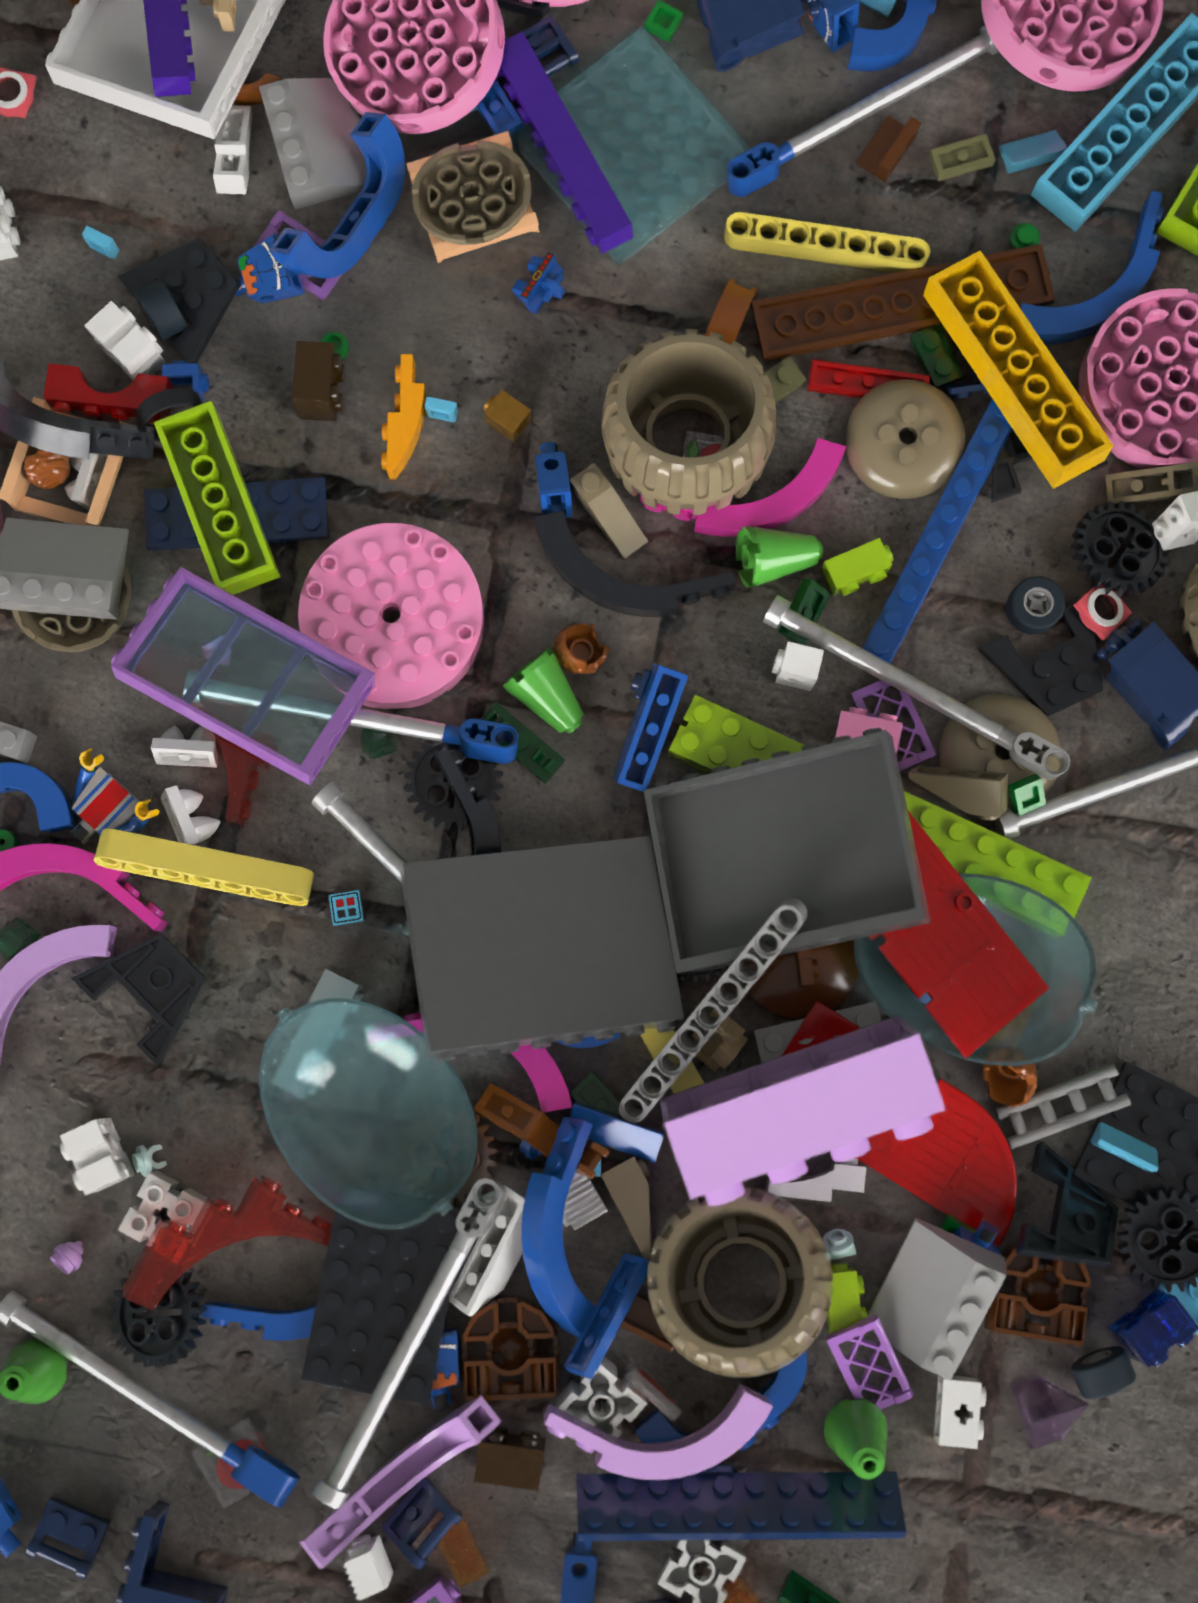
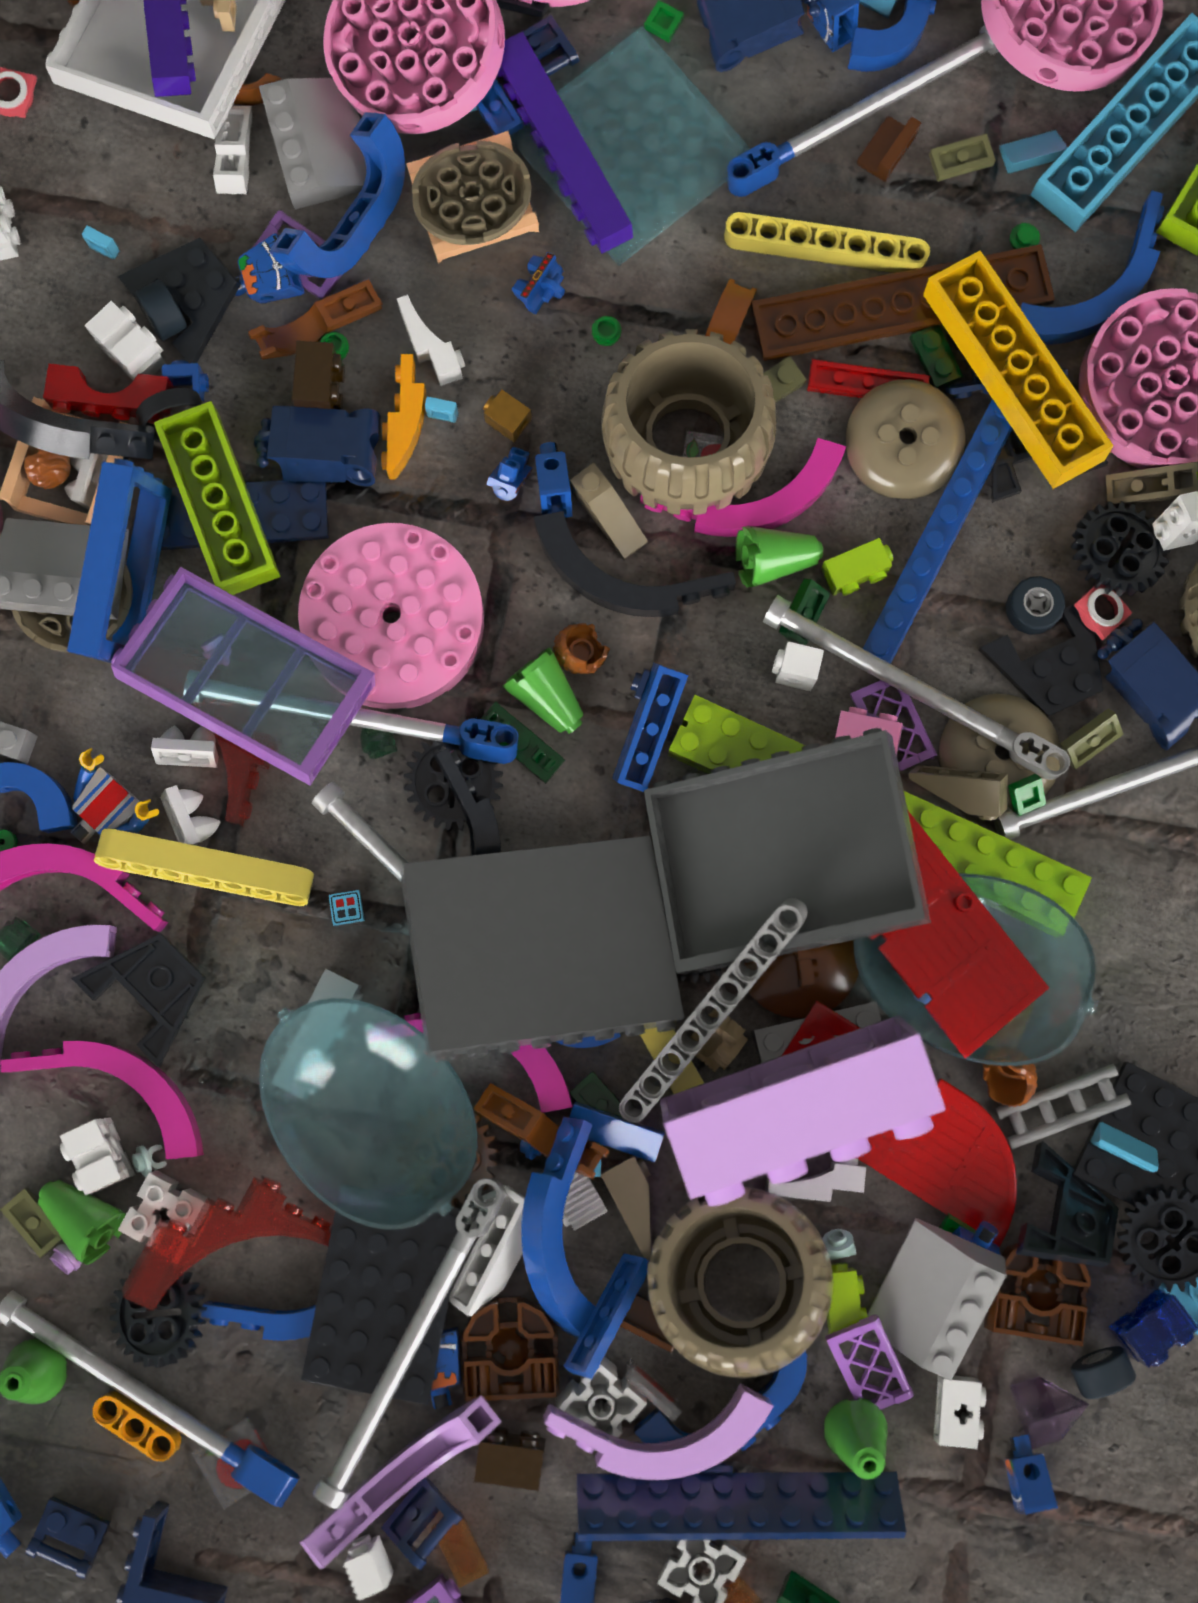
(31, 1222): none -> olive plate
(80, 1219): none -> bright green cone
(105, 552): none -> blue window
(121, 1426): none -> light orange beam
(161, 1094): none -> dark pink arch
(319, 320): none -> dark orange piece
(320, 444): none -> dark blue piece
(427, 346): none -> white slope
(510, 474): none -> blue hips
(606, 331): none -> green plate
(1032, 1492): none -> blue torso
(1092, 738): none -> olive plate

